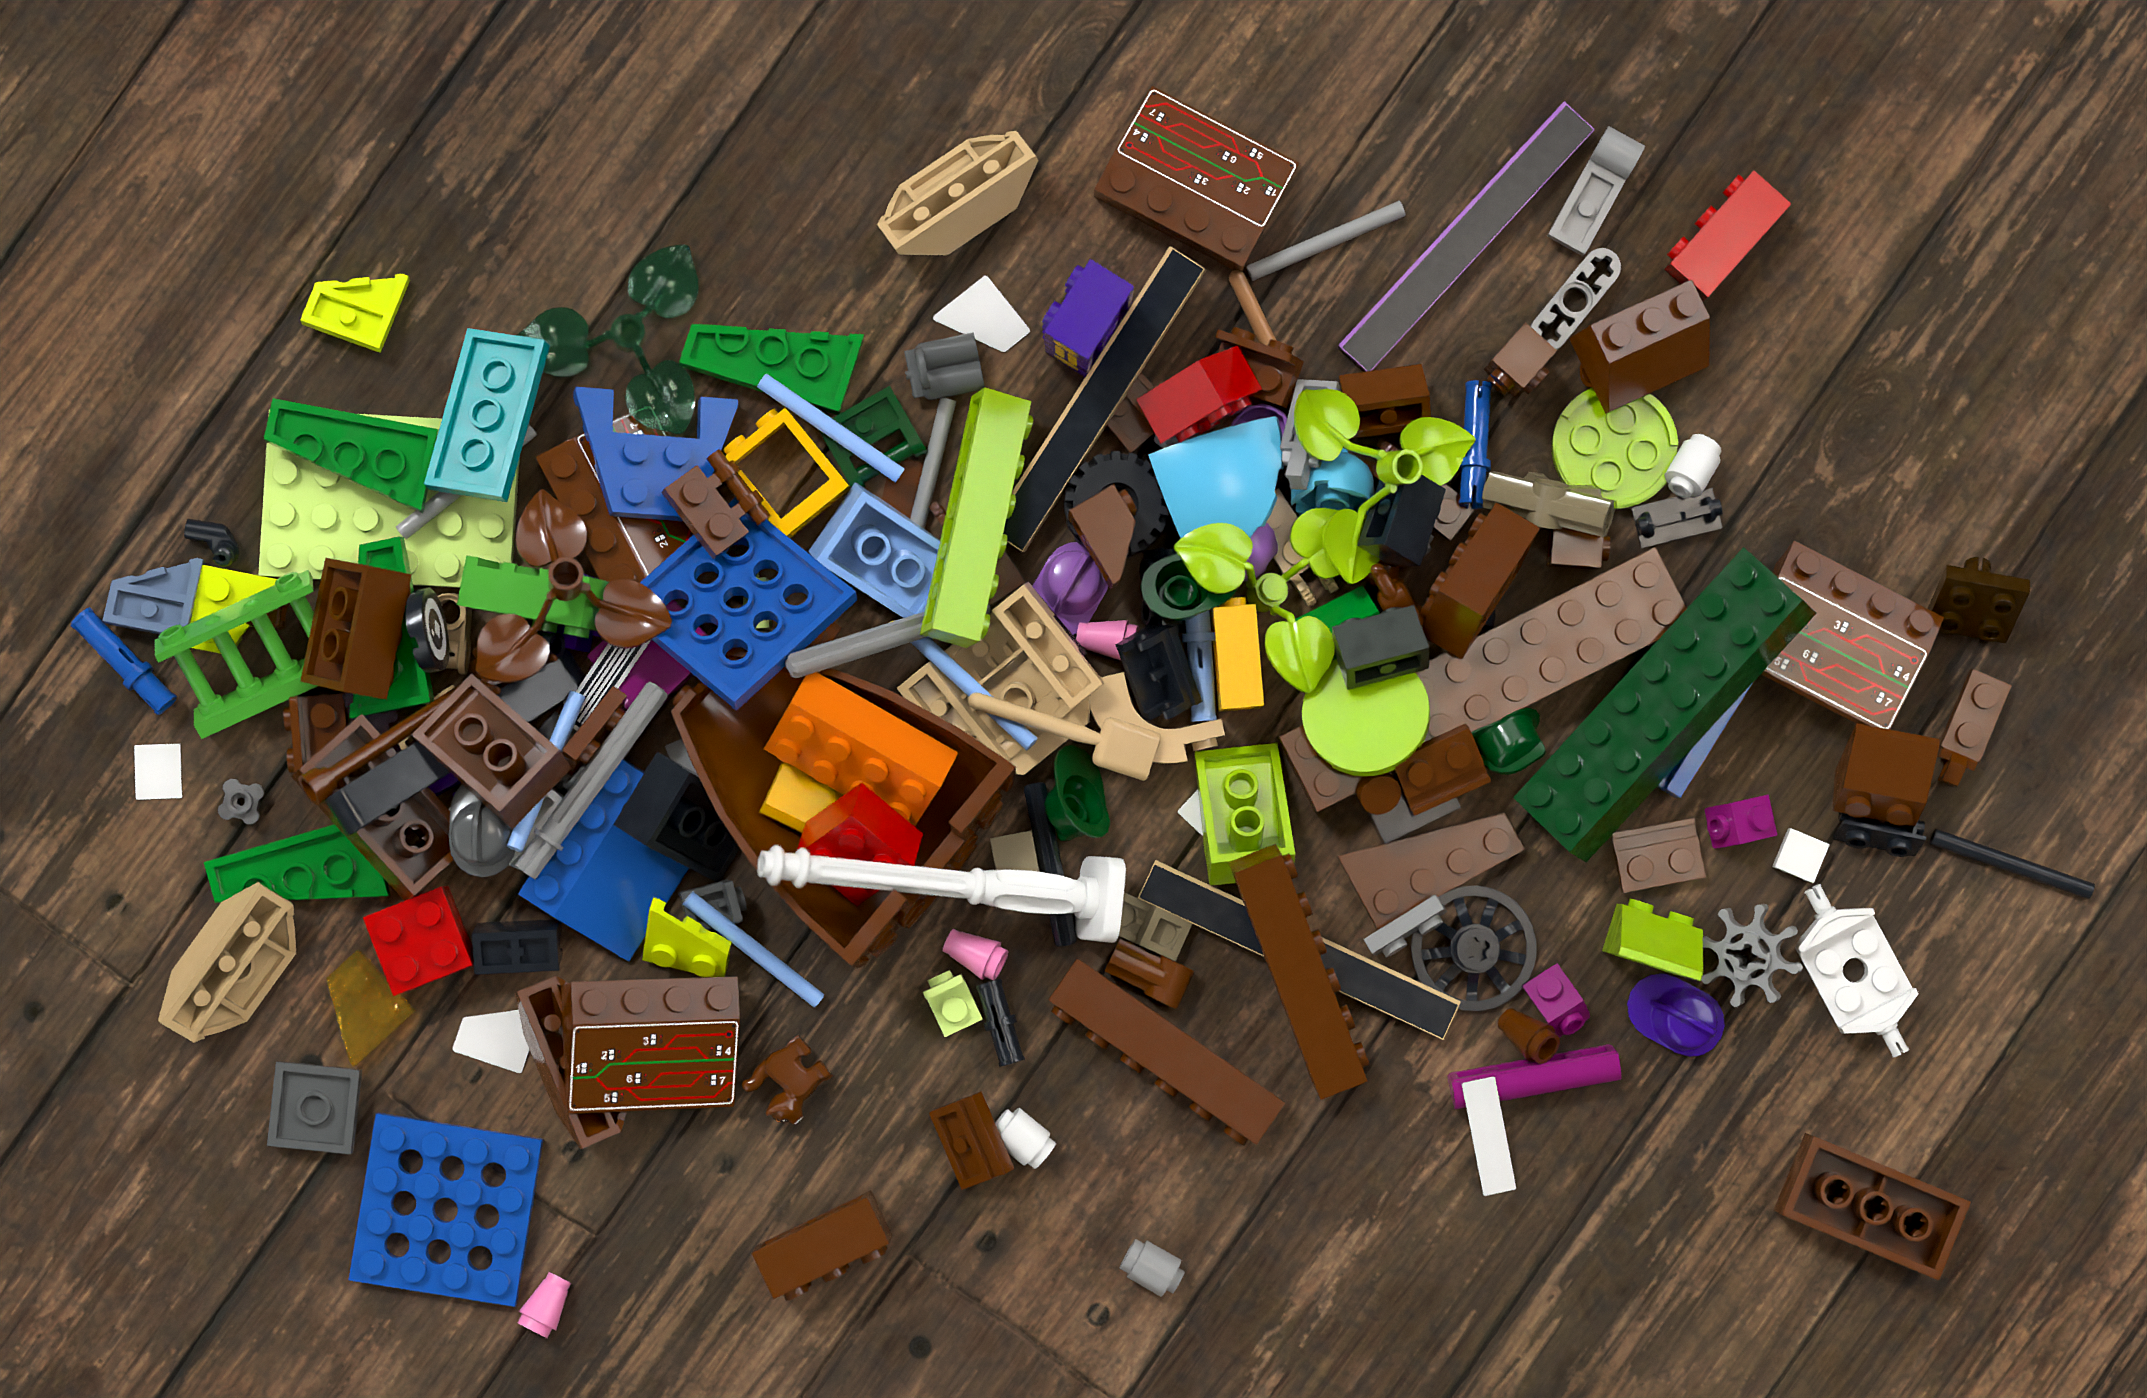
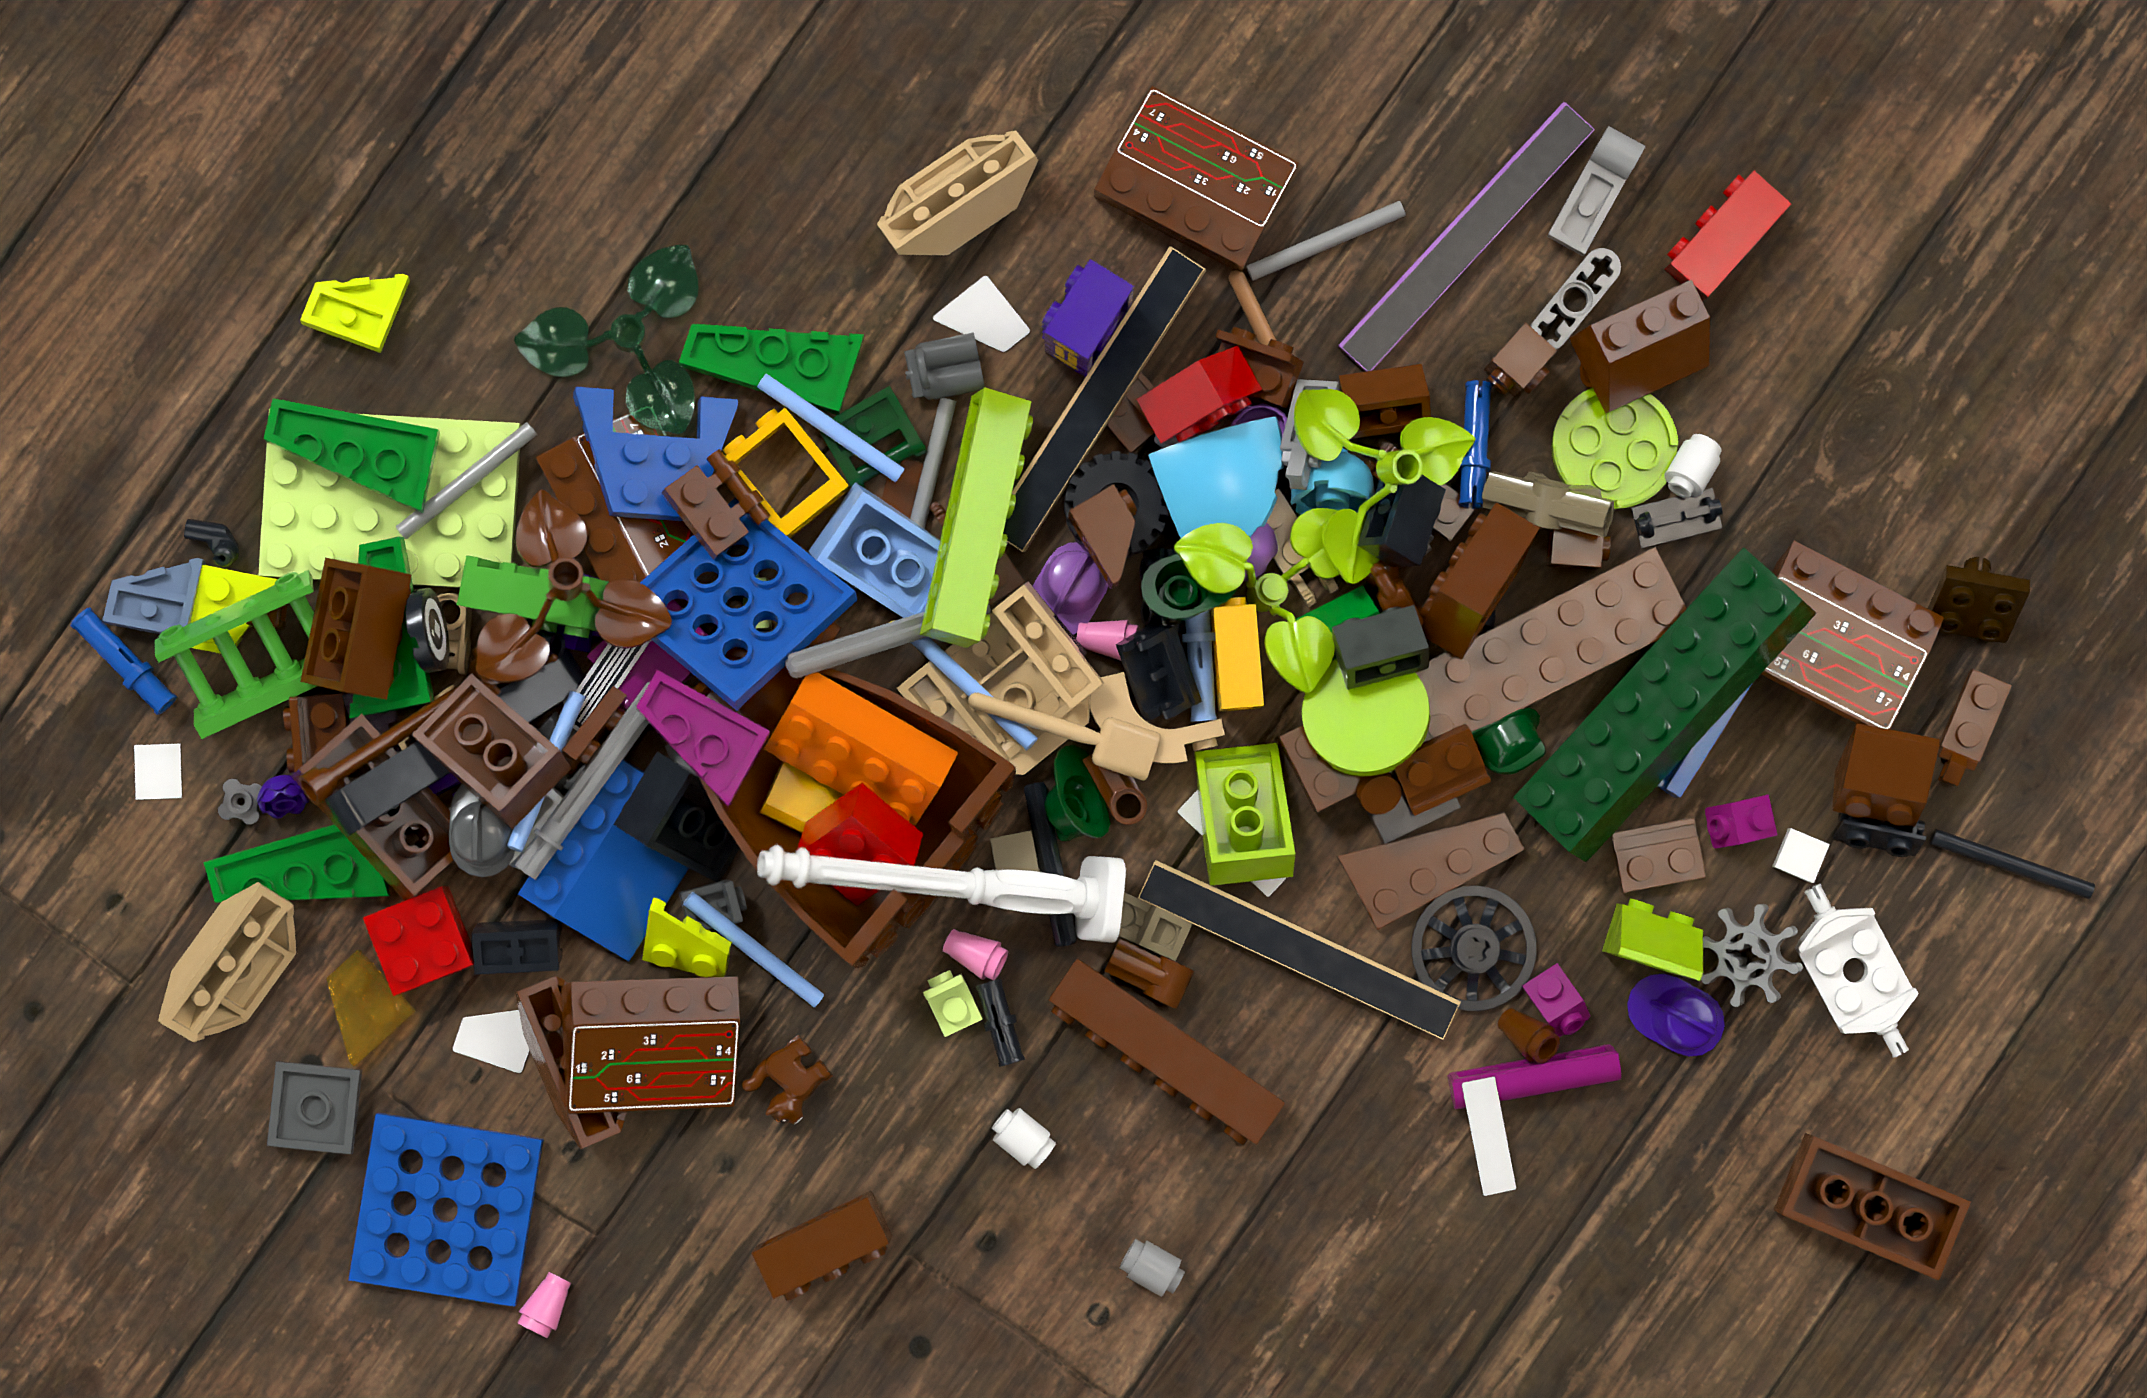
(281, 796): none -> dark purple plate
(487, 415): plate -> none
(703, 733): none -> magenta wing
(971, 1140): reddish brown plate -> none
(1114, 785): none -> reddish brown piece
(1298, 970): reddish brown brick -> none
(1392, 936): light grey plate -> none

